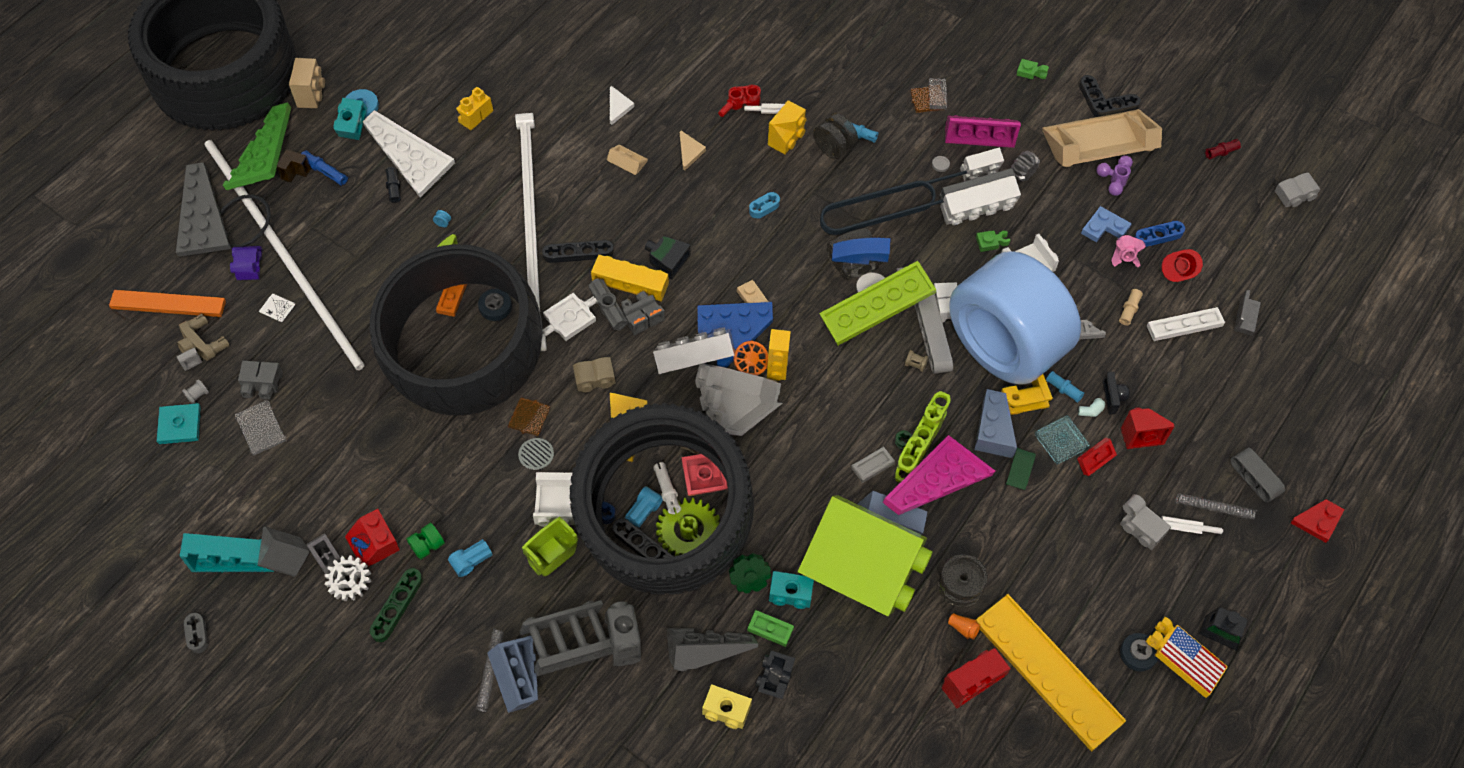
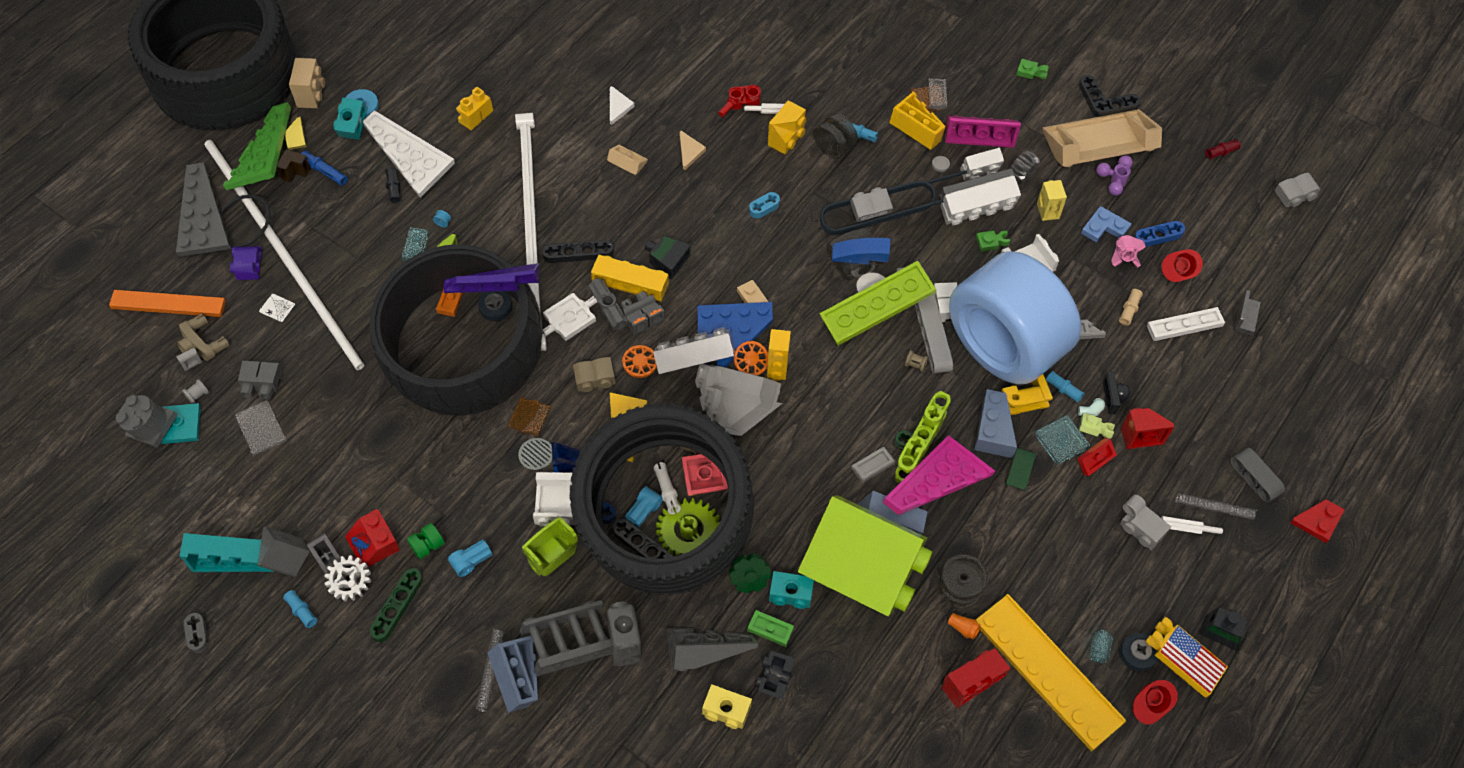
(145, 420): none -> dark grey piece
(295, 135): none -> light yellow slope
(300, 609): none -> dark azure pin
(414, 243): none -> clear light blue plate
(492, 281): none -> dark purple wedge
(563, 457): none -> clear blue slope
(639, 361): none -> orange wheel
(871, 204): none -> light grey brick
(917, 122): none -> yellow wedge
(1051, 200): none -> light yellow brick
(1093, 425): none -> yellowish green plate
(1101, 646): none -> clear light blue brick
(1154, 701): none -> red piece

